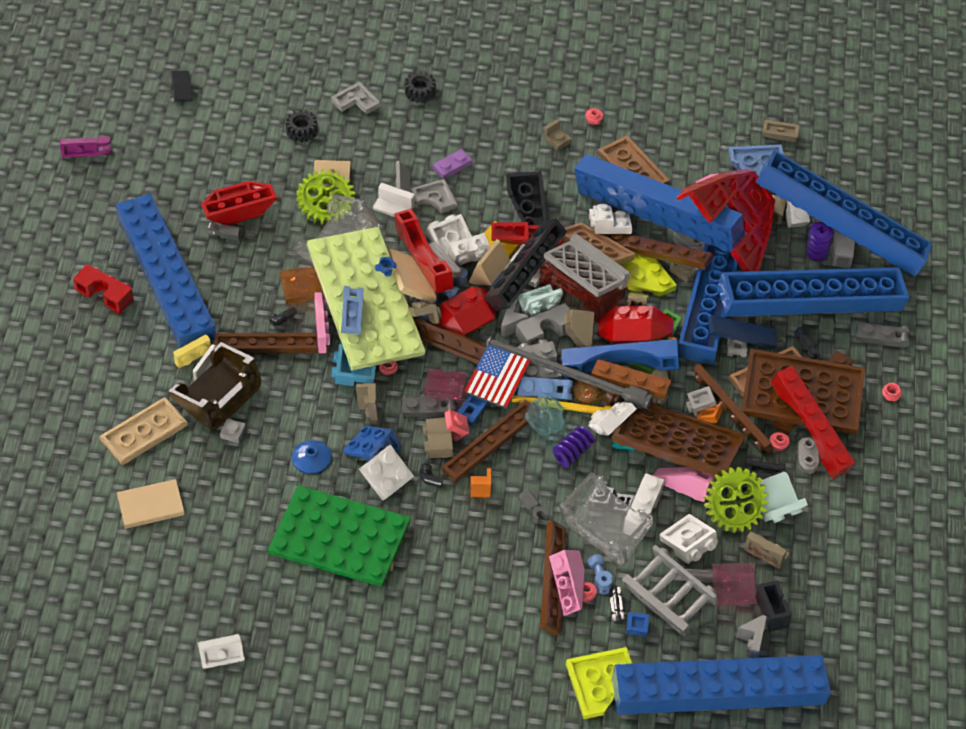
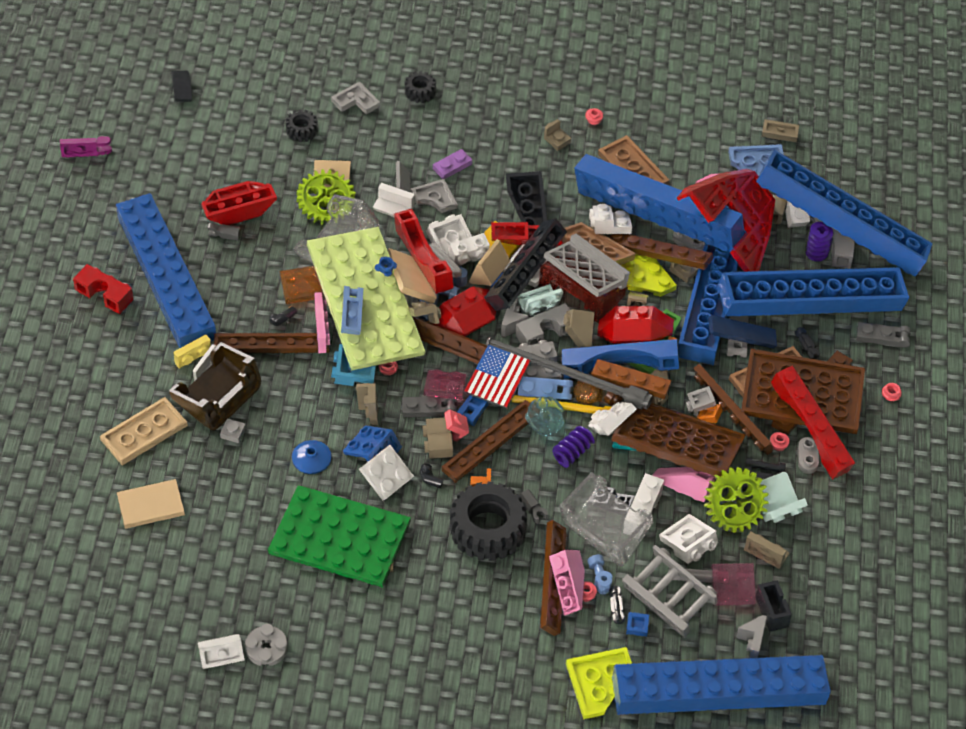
(262, 635): none -> light grey plate
(488, 499): none -> black tyre

